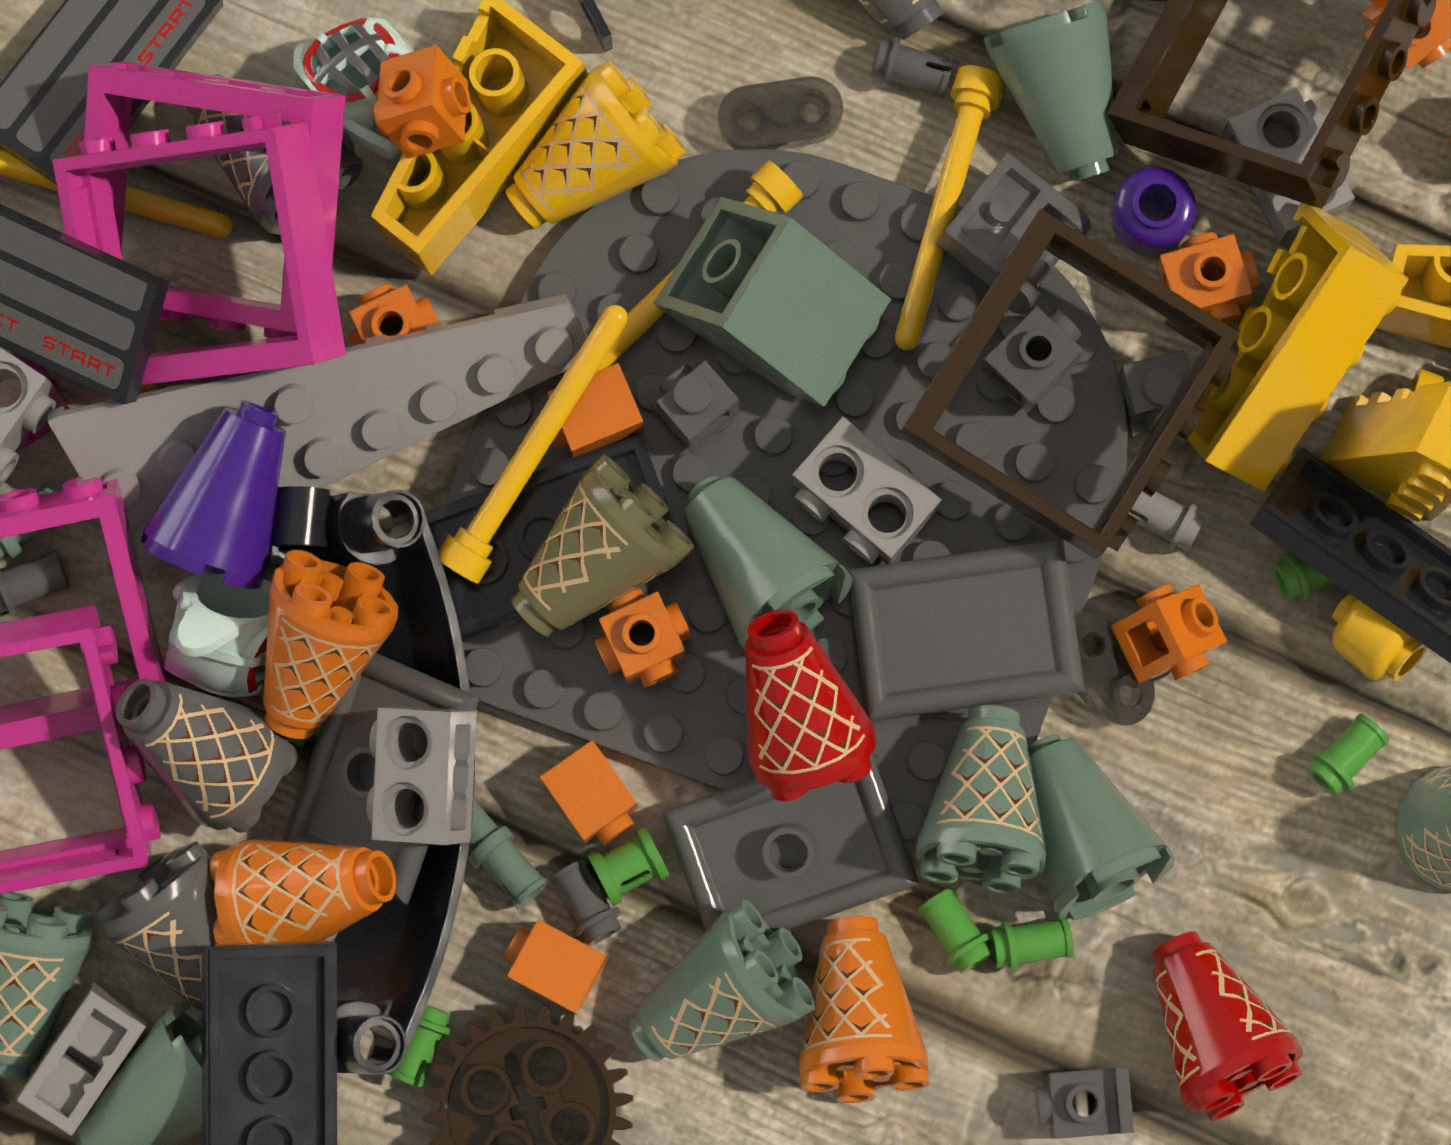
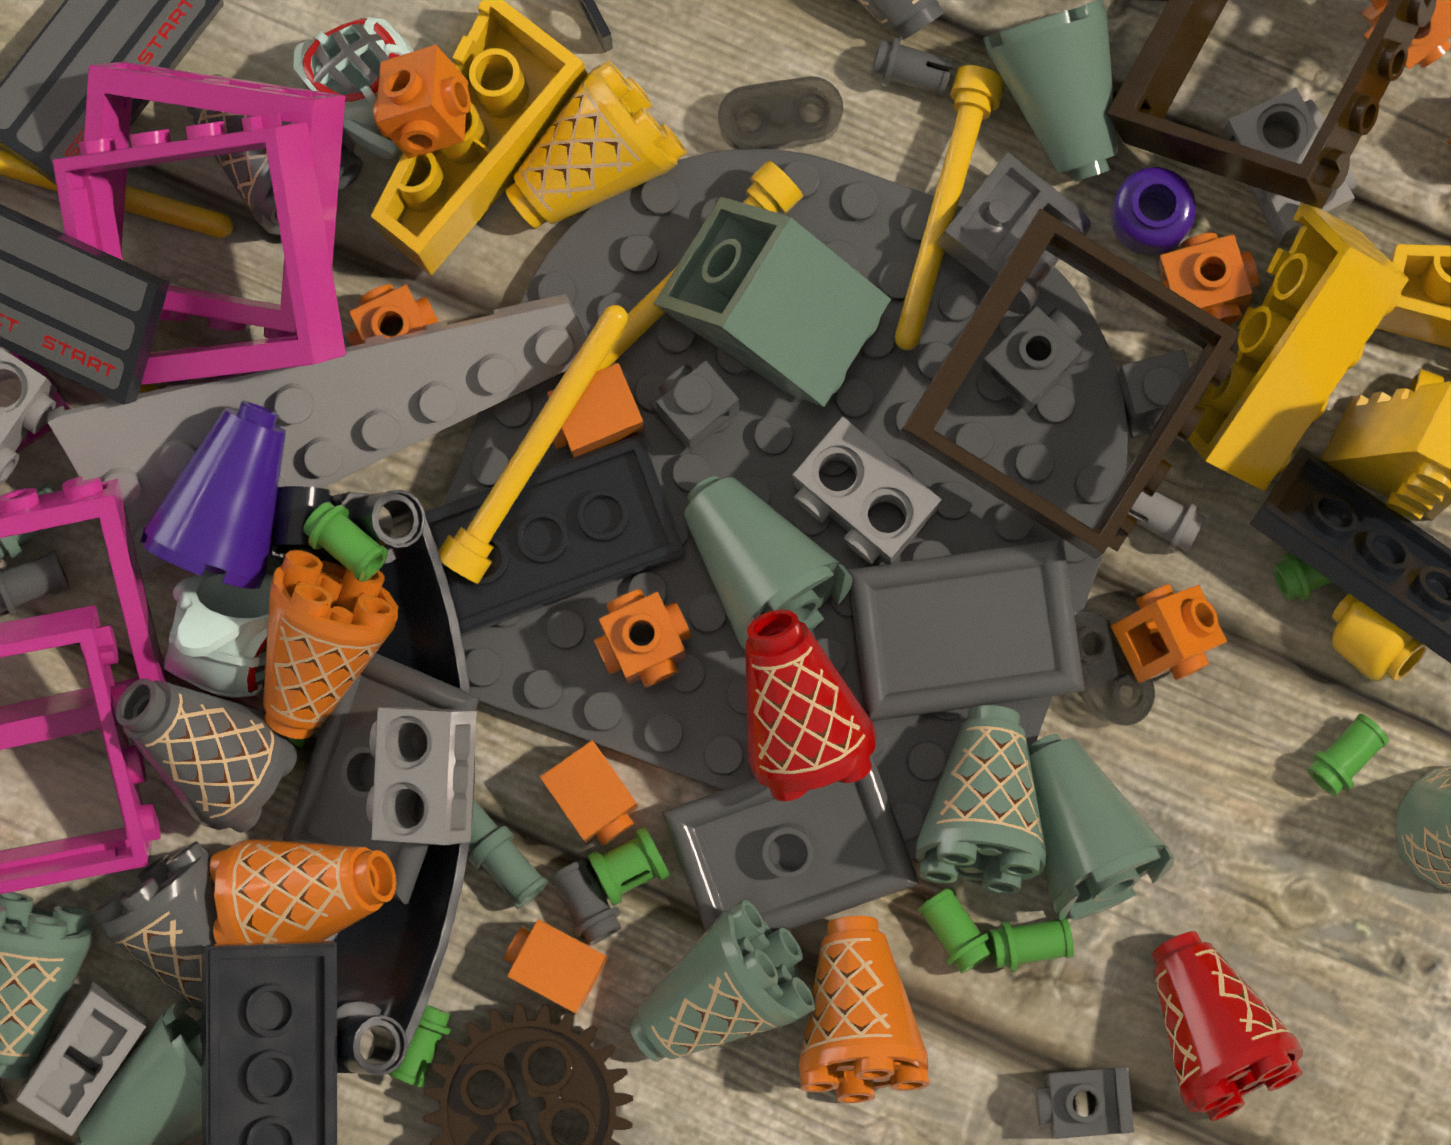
(345, 541): none -> bright green pin
(598, 550): olive cone -> none

